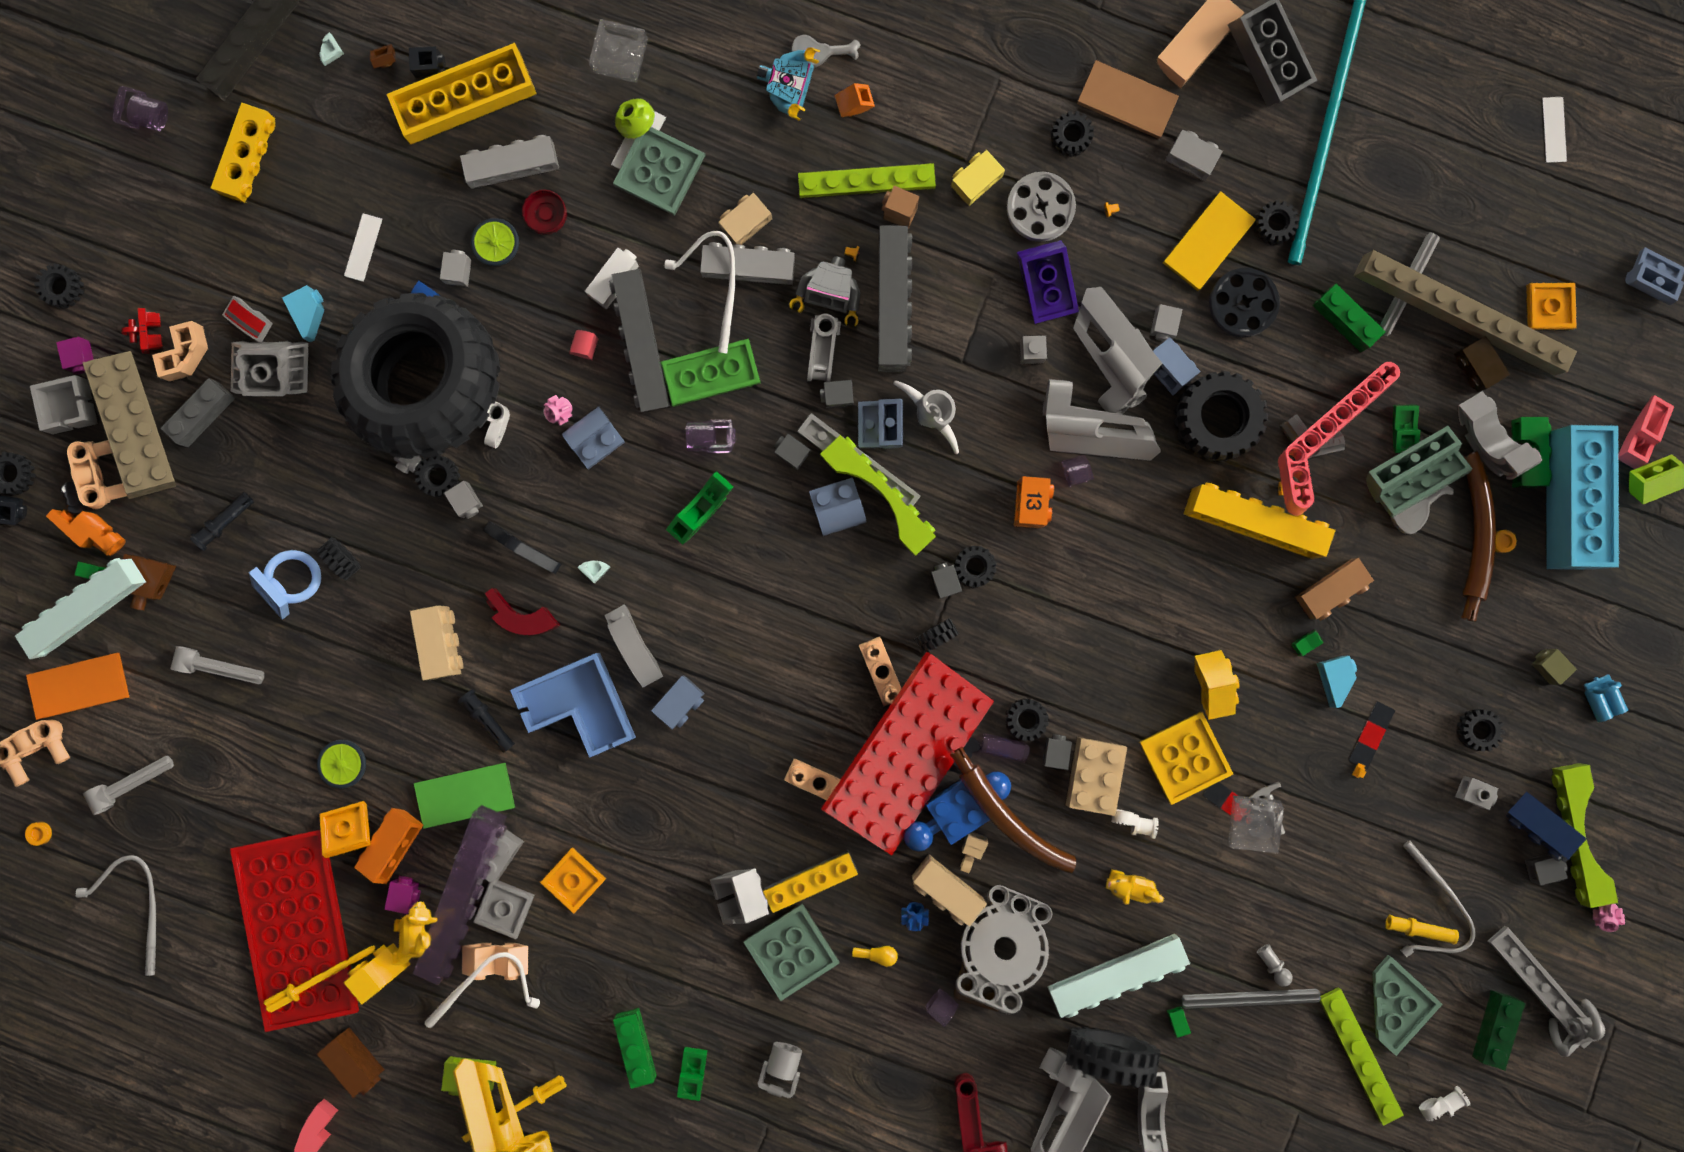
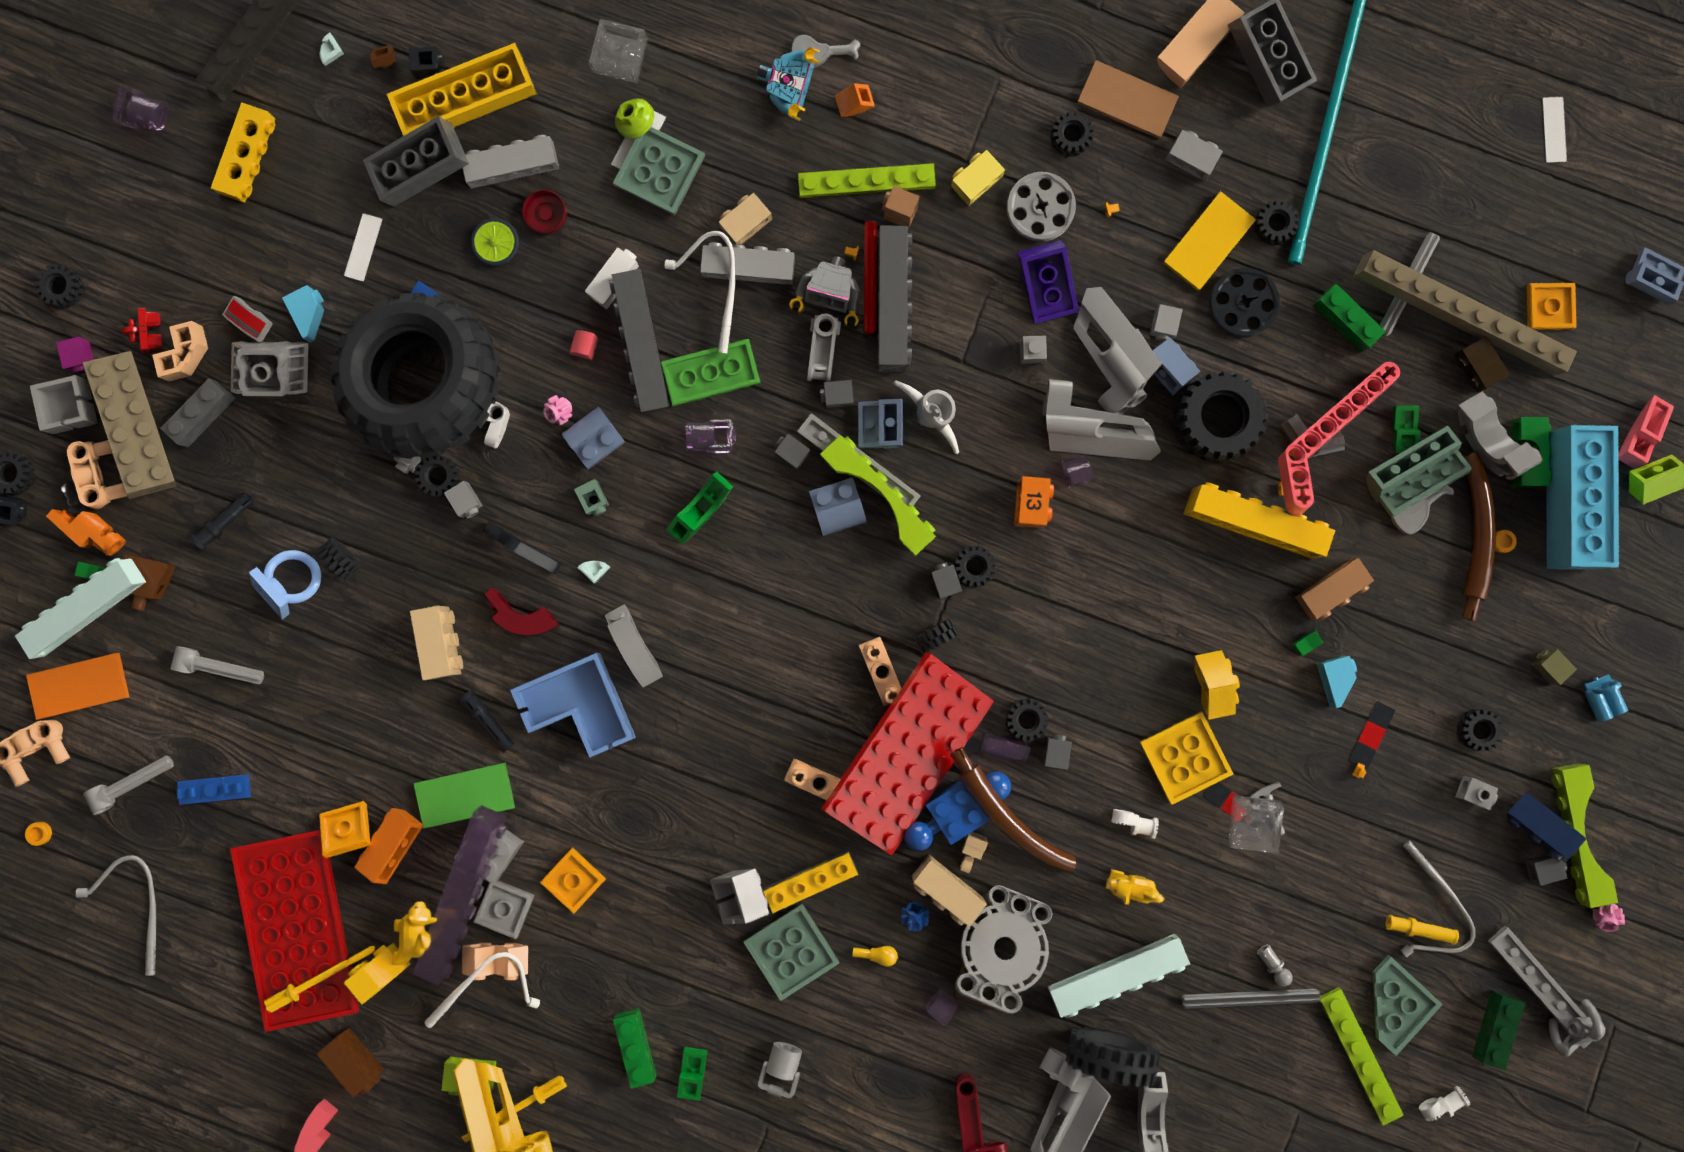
(213, 789): none -> blue plate
(341, 764): lime wheel -> none
(402, 895): magenta brick -> none
(415, 161): none -> dark grey brick
(455, 268): light grey brick -> none
(586, 492): none -> sand green brick
(678, 702): sand blue brick -> none
(870, 264): none -> red axle
(1096, 776): tan brick -> none
(1178, 1022): green piece -> none

